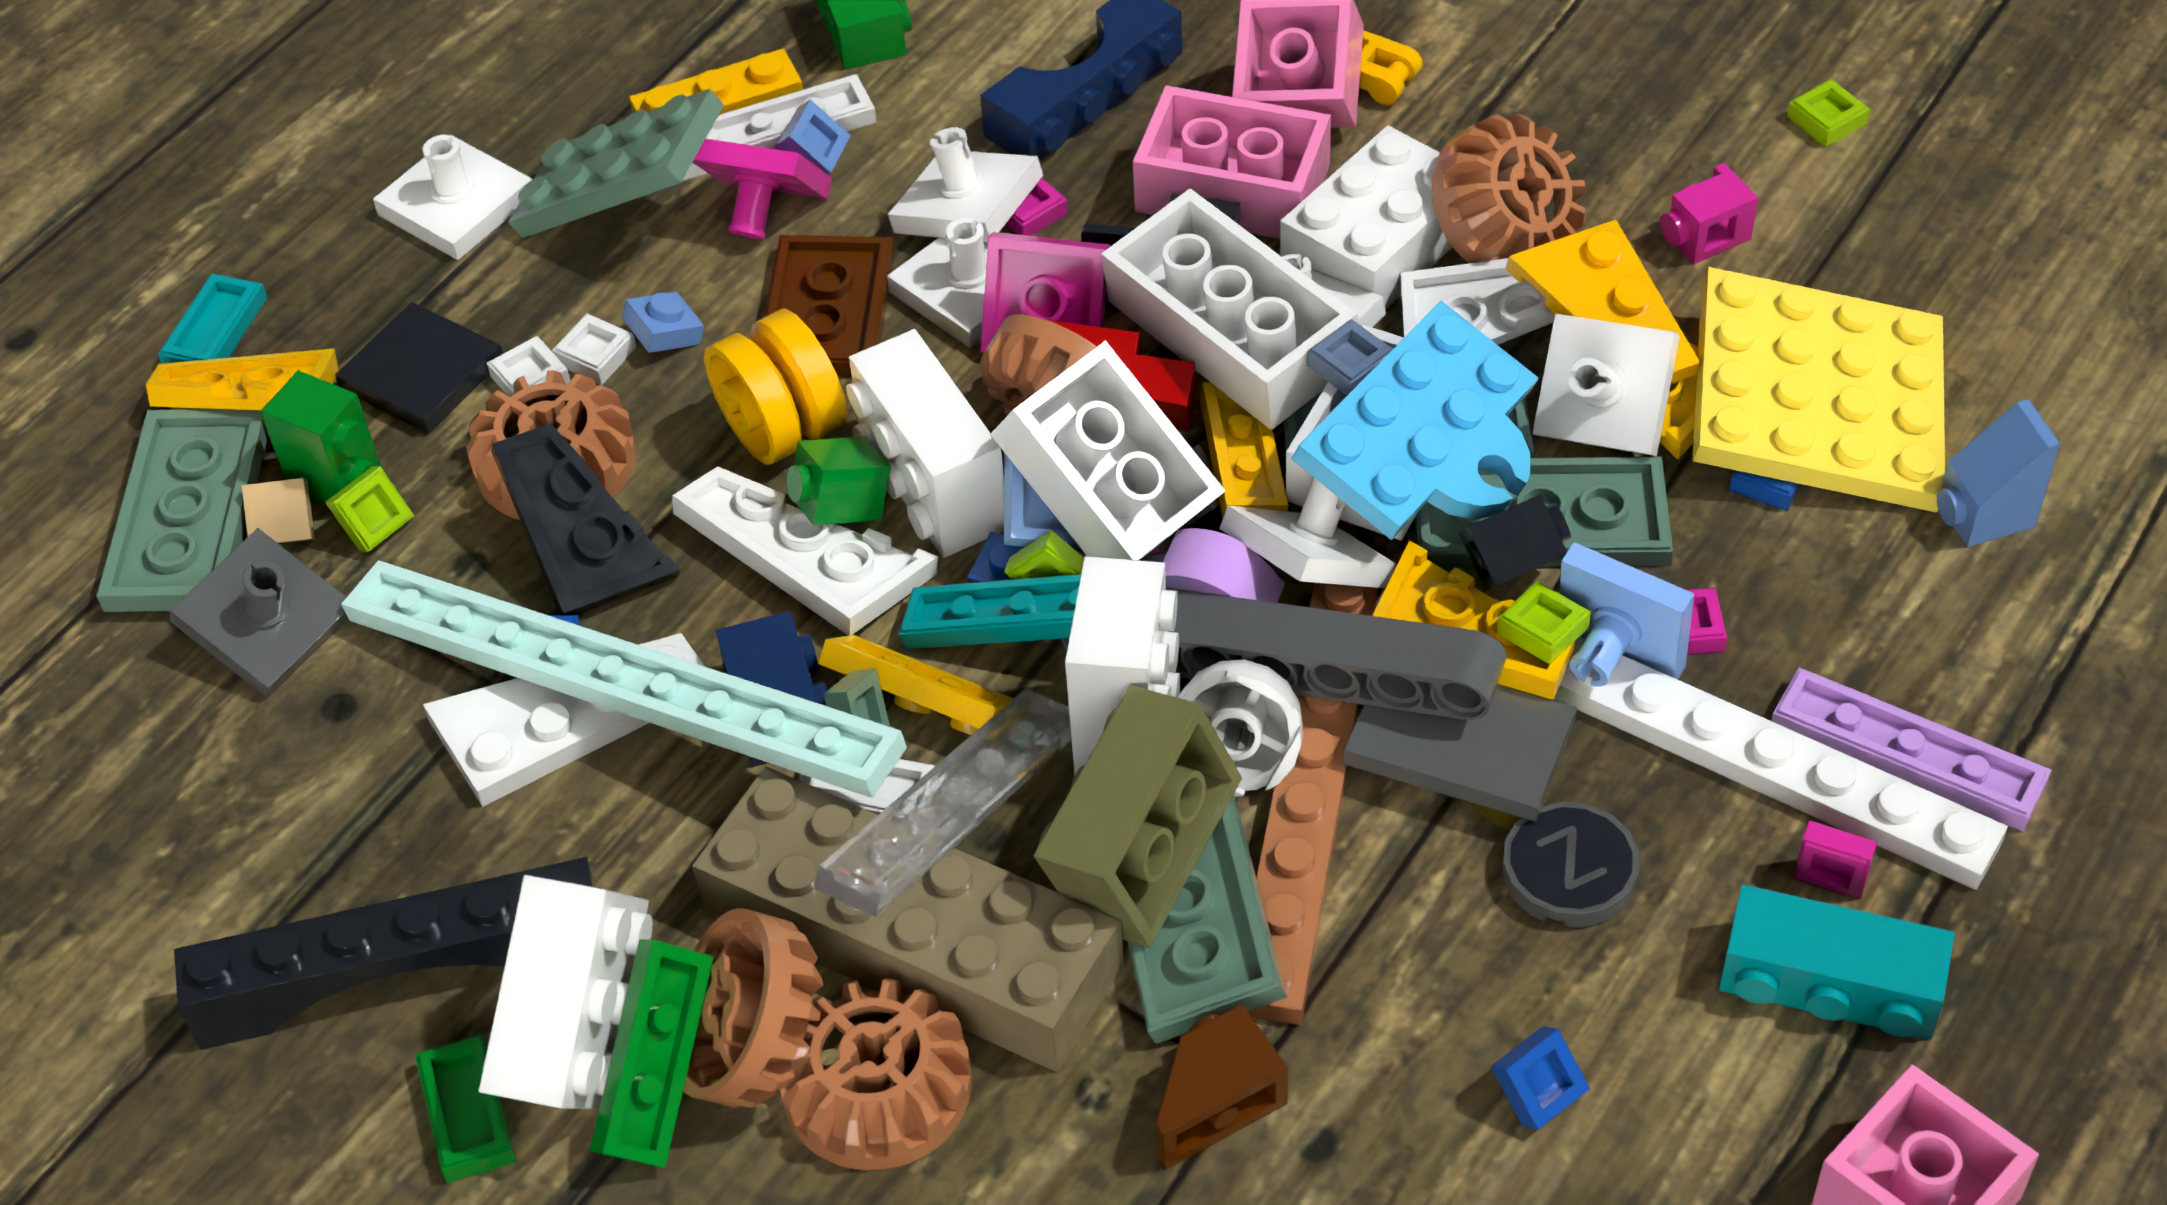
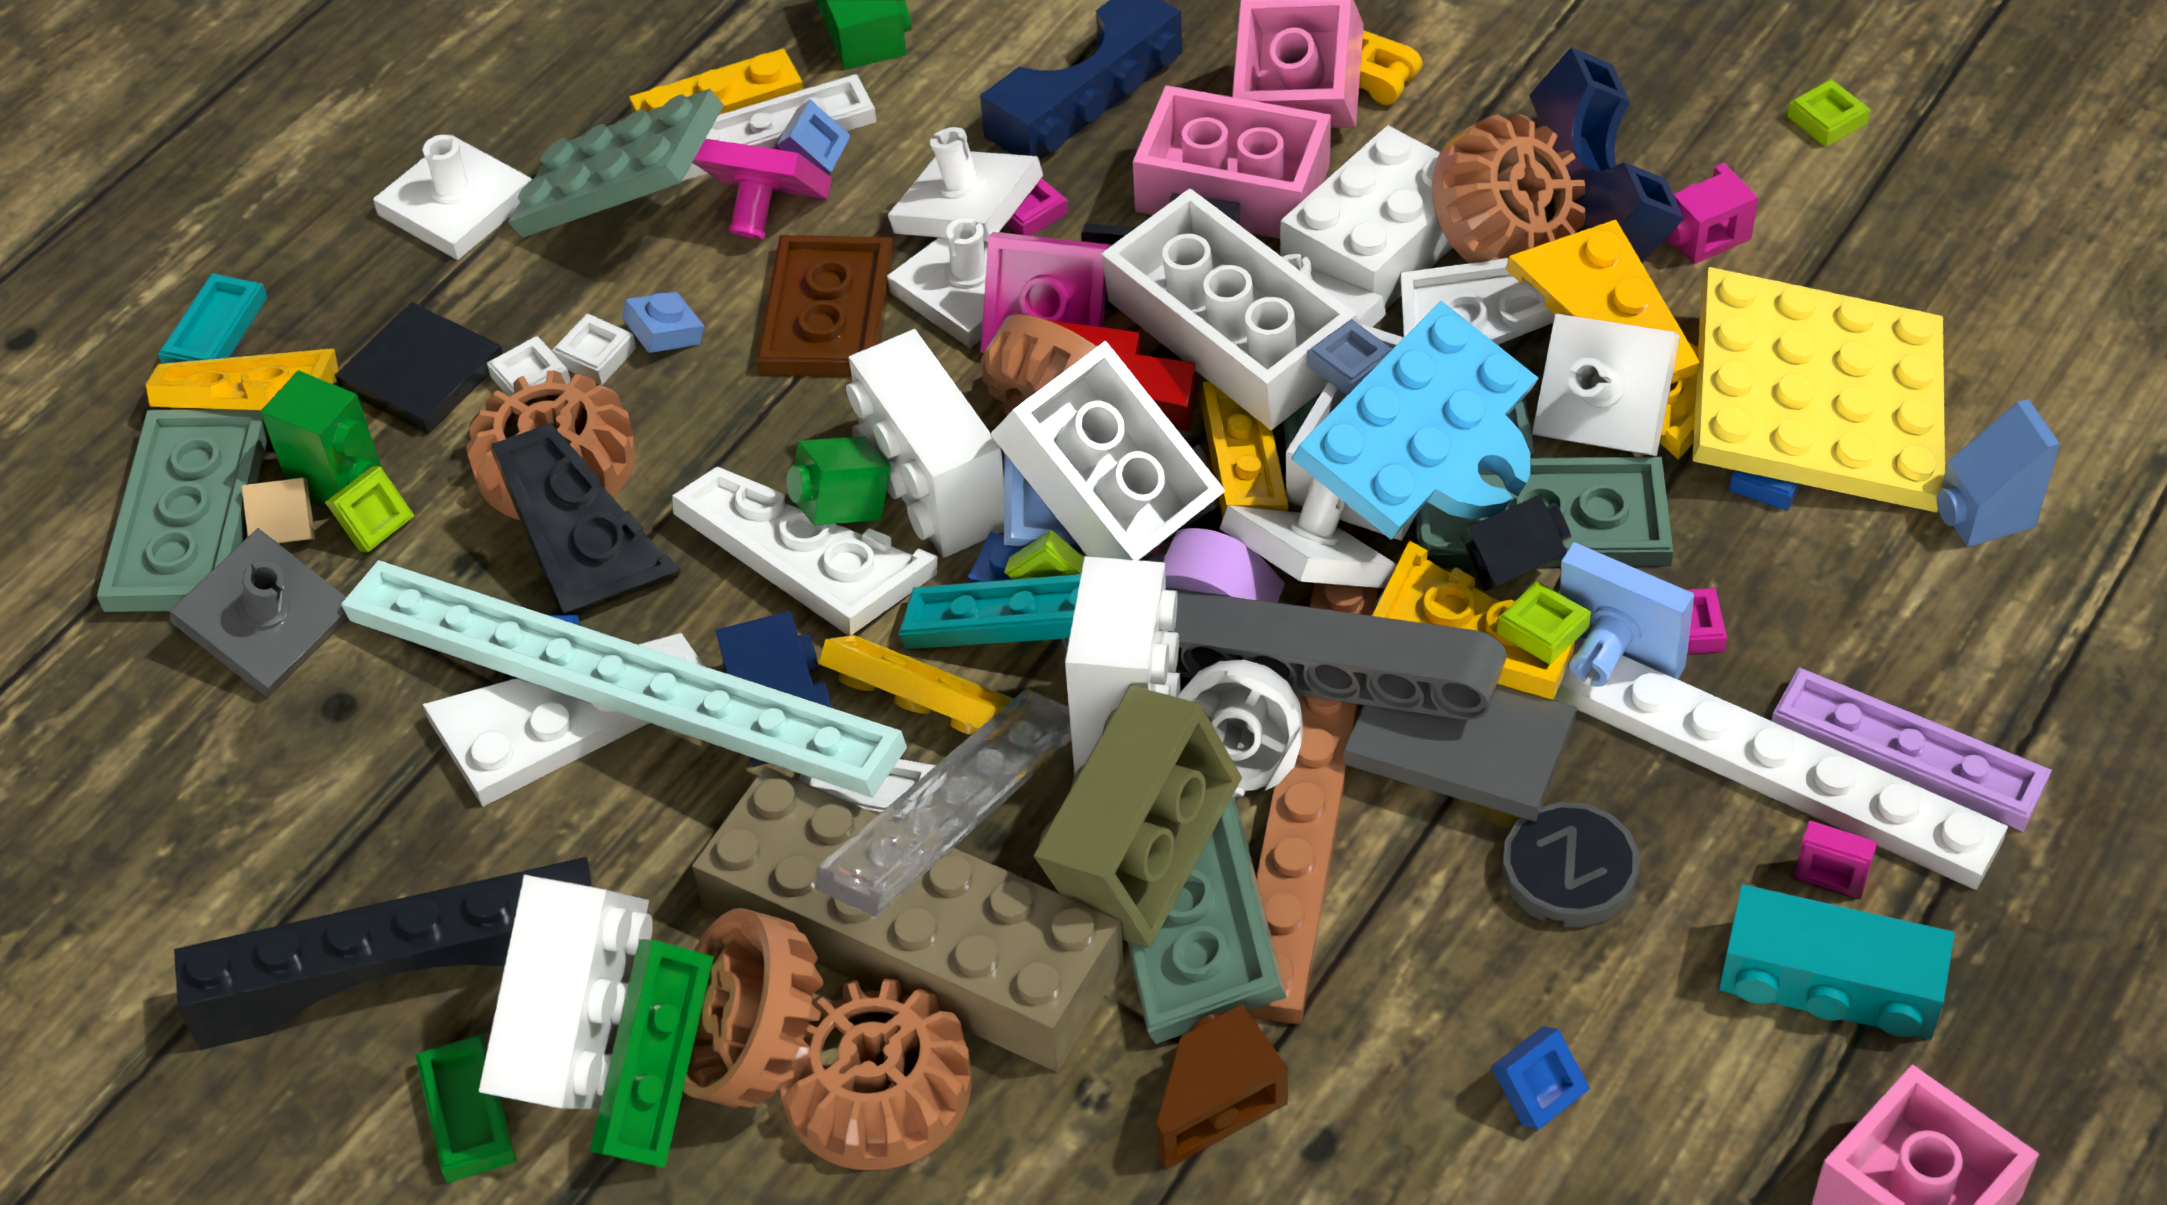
(775, 386): yellow wheel -> none
(859, 695): sand green plate -> none
(1584, 107): none -> dark blue arch

